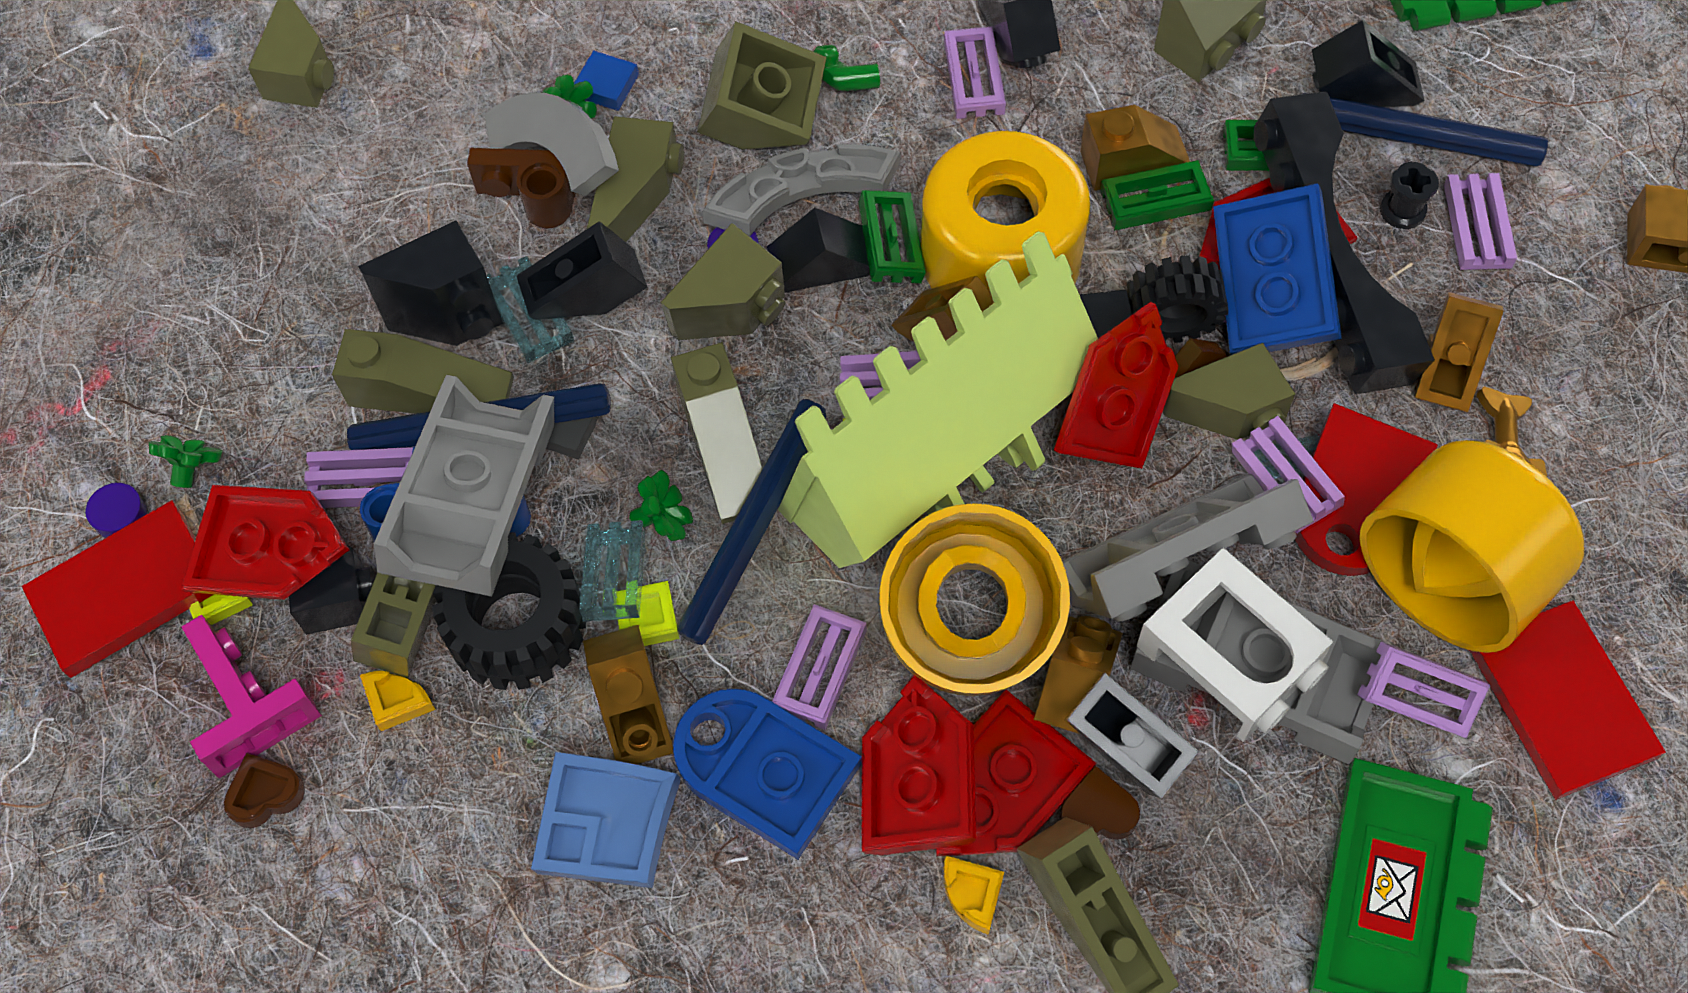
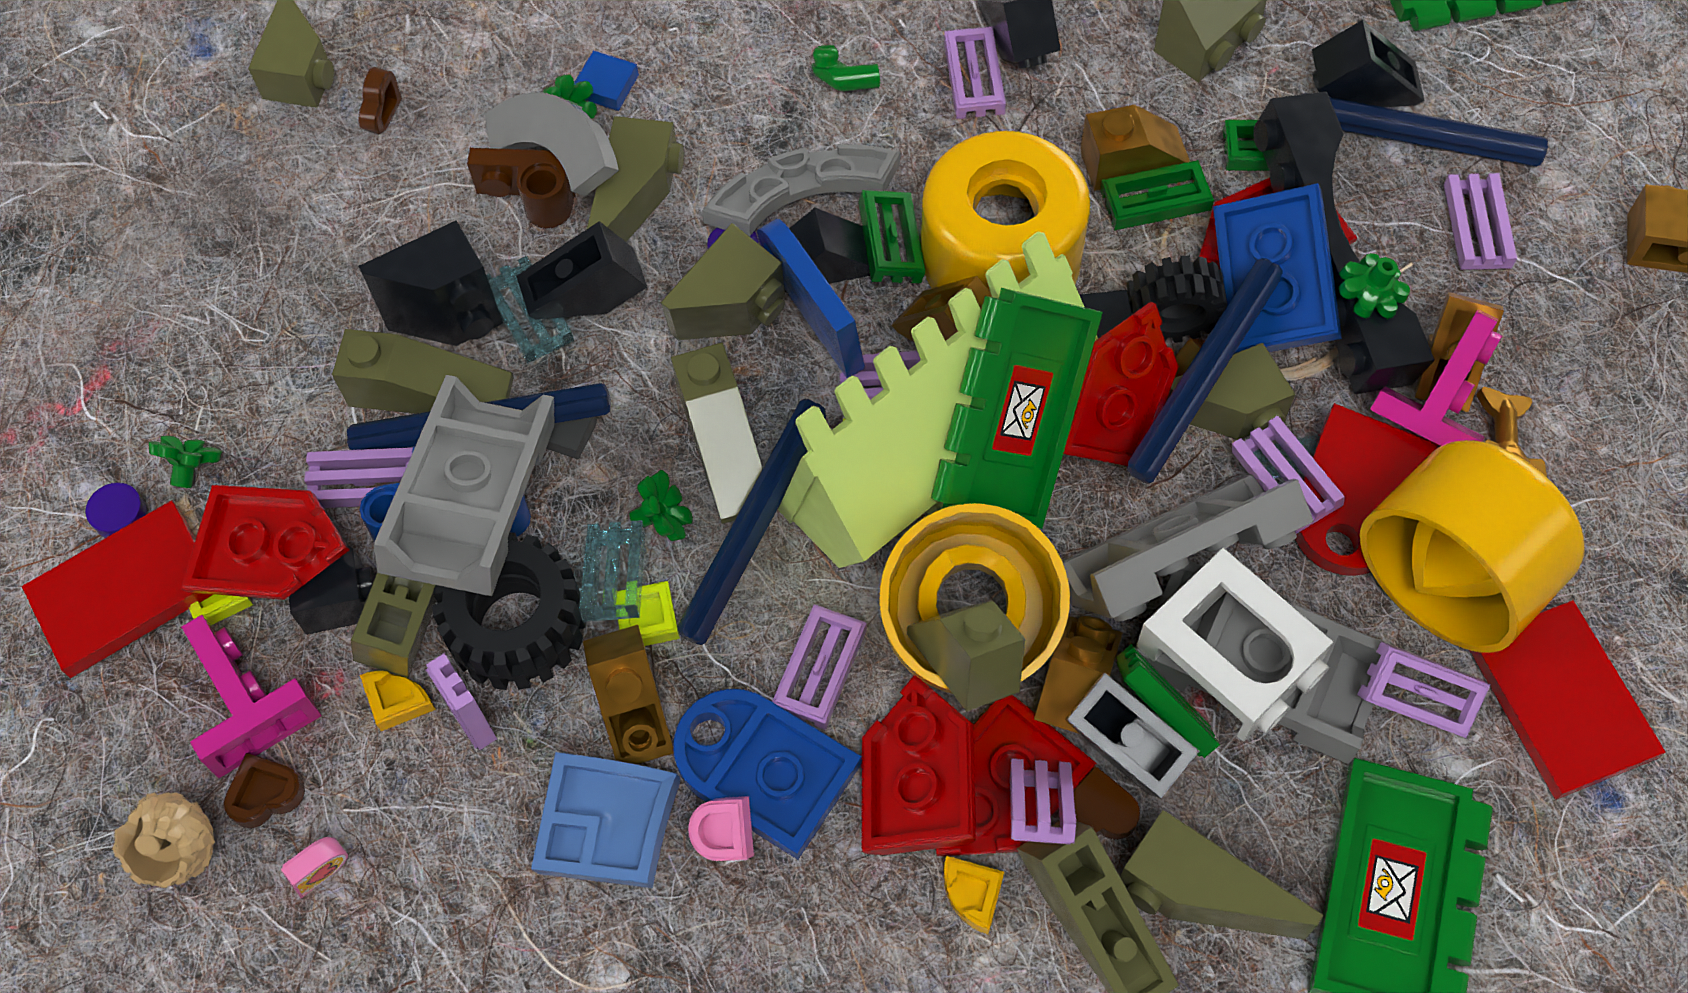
(164, 840): none -> tan piece
(314, 865): none -> bright pink tile
(380, 100): none -> reddish brown tile
(460, 702): none -> lavender tile
(722, 829): none -> bright pink tile
(761, 91): olive slope -> none
(814, 297): none -> blue tile
(973, 652): none -> olive slope
(1020, 404): none -> green hinge
(1042, 781): none -> lavender tile
(1166, 701): none -> green tile
(1204, 371): none -> dark blue axle
(1204, 884): none -> olive slope
(1374, 285): none -> green plant
(1411, 189): black bush -> none
(1450, 390): none -> dark pink bracket

